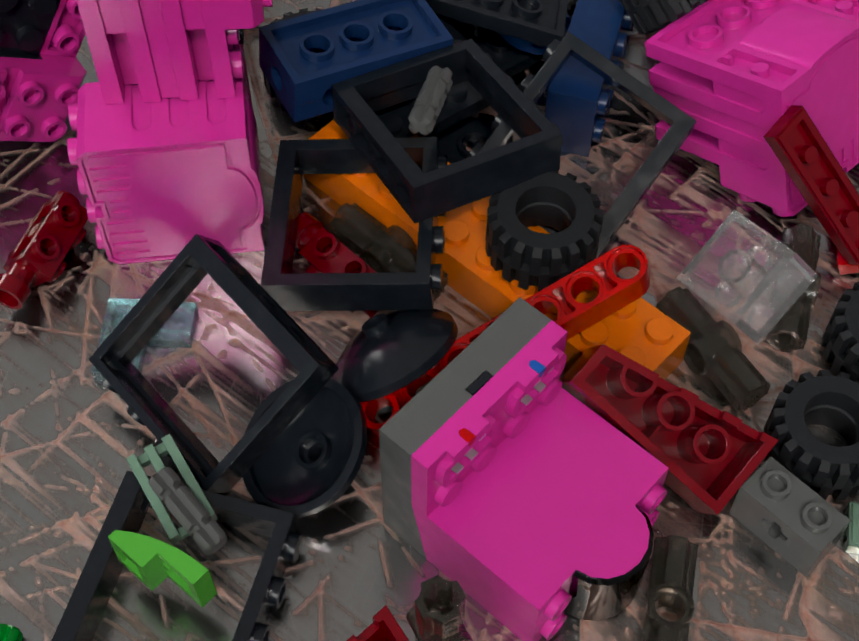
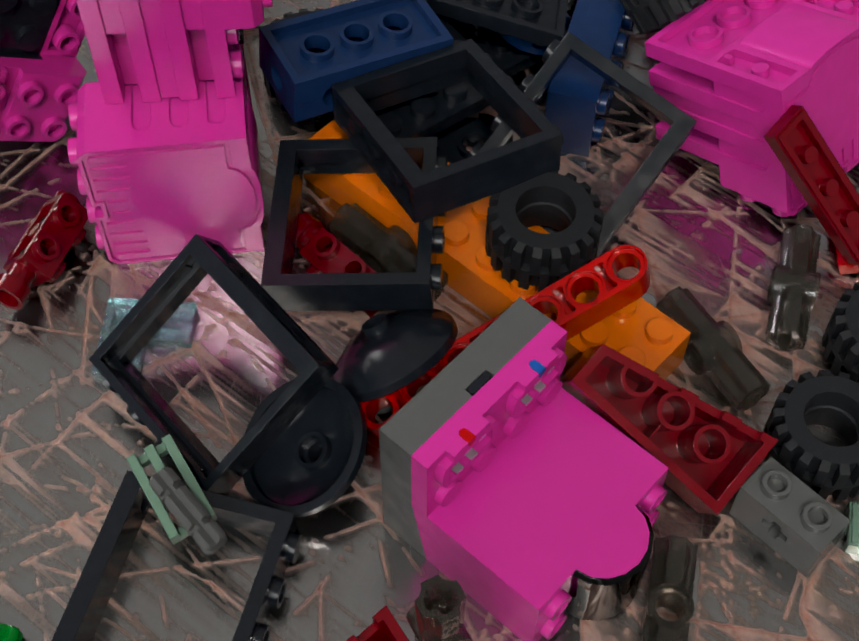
(156, 560): bright green slope -> none
(430, 100): dark grey axle -> none
(747, 276): clear brick -> none

